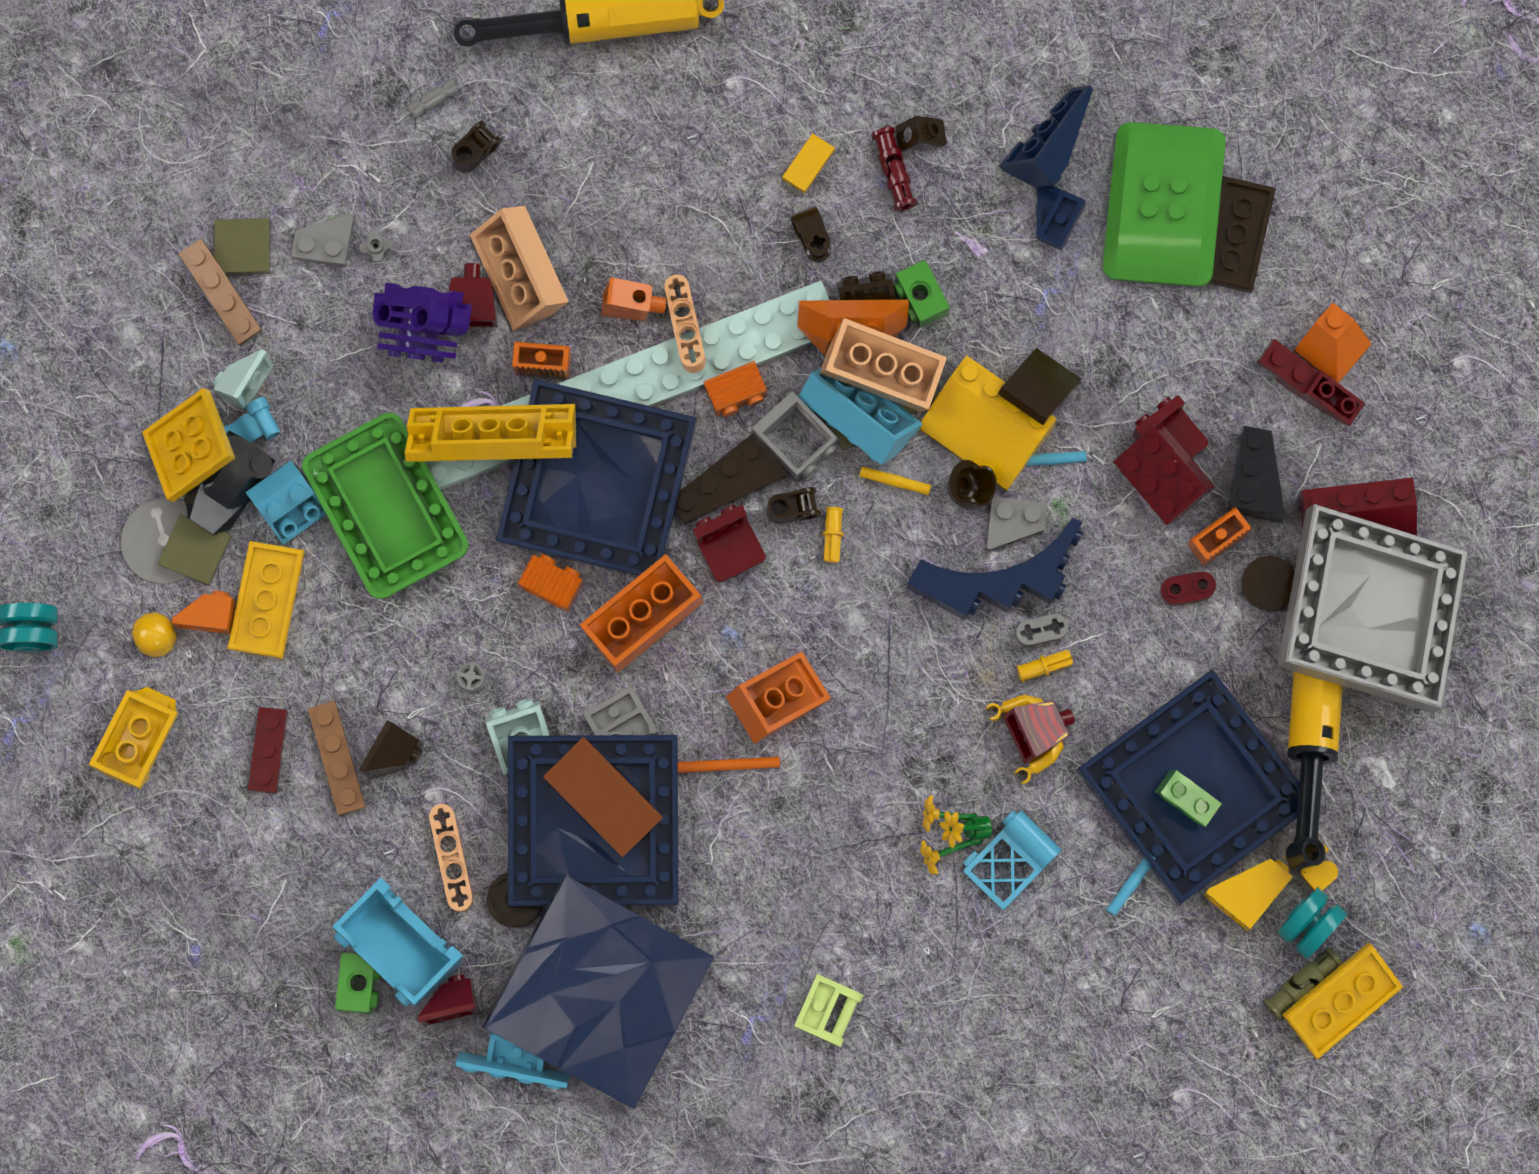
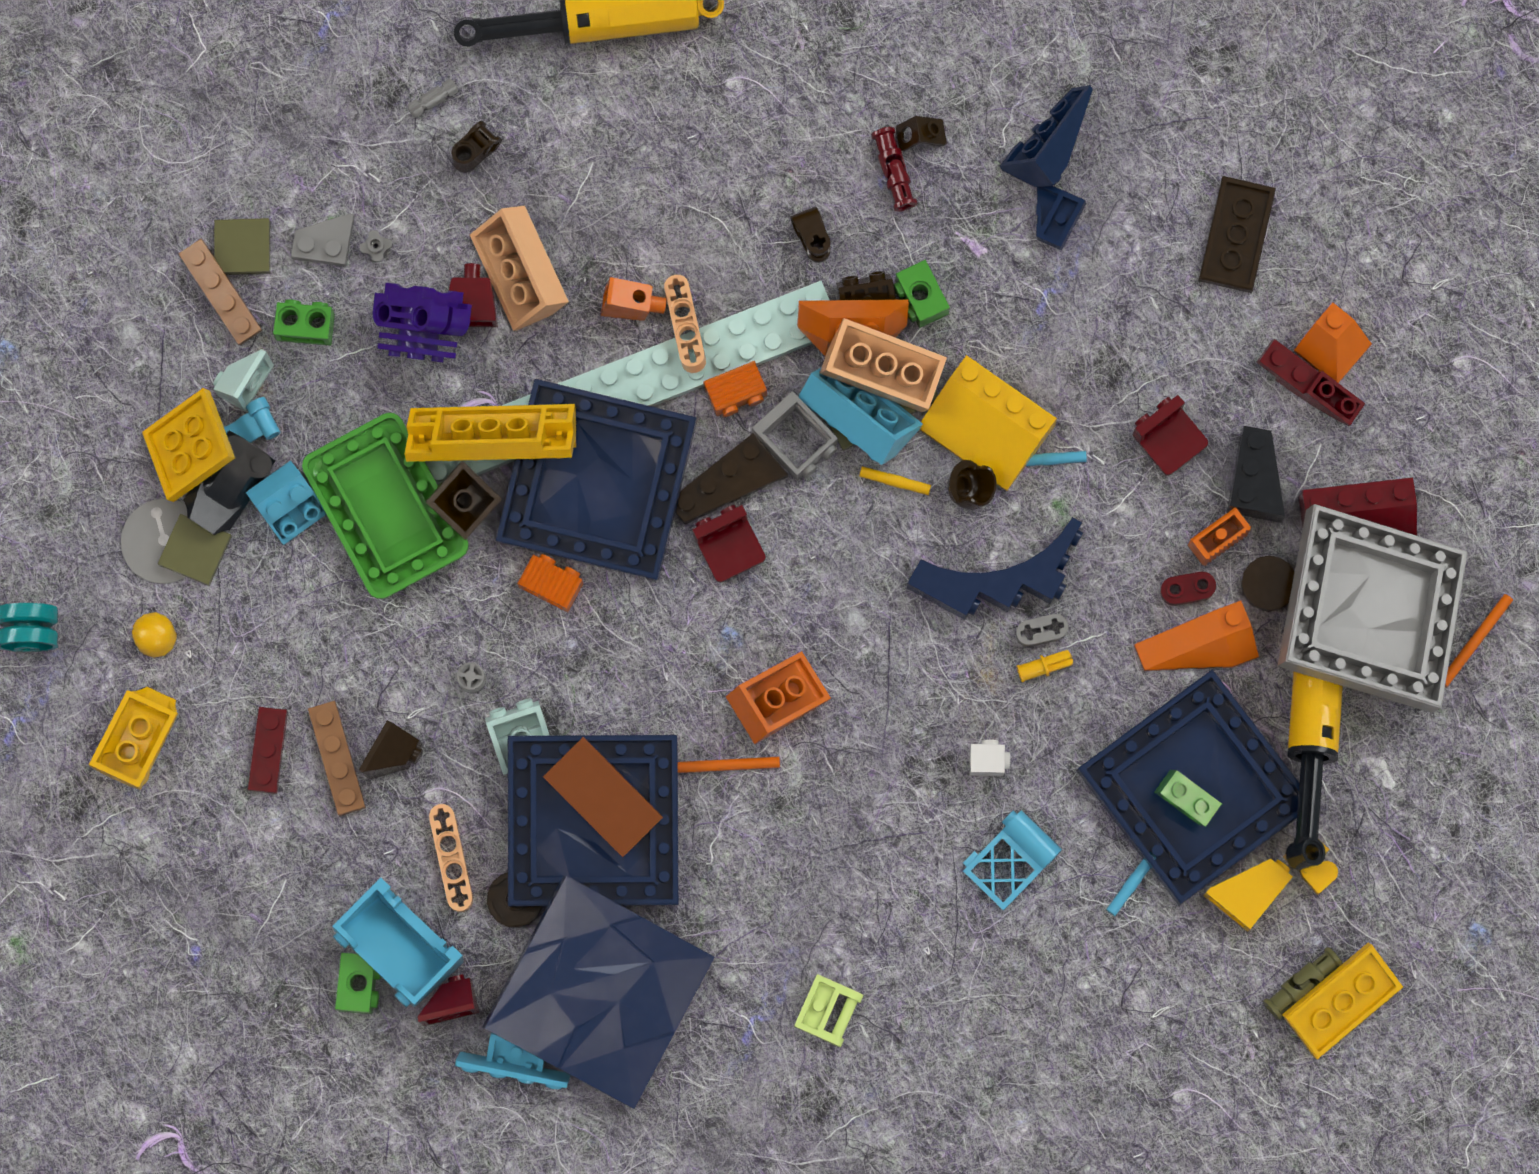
(208, 613): orange slope -> none
(266, 600): yellow tile -> none
(302, 330): none -> bright green brick
(463, 500): none -> dark brown slope
(541, 360): orange brick -> none
(620, 716): light grey wing -> none
(641, 613): orange slope -> none
(795, 506): dark brown piece -> none
(808, 163): yellow tile -> none
(832, 534): yellow axle -> none
(974, 828): plant -> none
(988, 759): none -> white brick
(1014, 520): light grey wing -> none
(1036, 730): torso -> none
(1039, 386): dark brown tile -> none
(1164, 204): bright green wedge -> none
(1164, 474): dark red brick -> none
(1212, 640): none -> orange wedge
(1309, 920): teal wheel -> none
(1477, 637): none -> orange bar

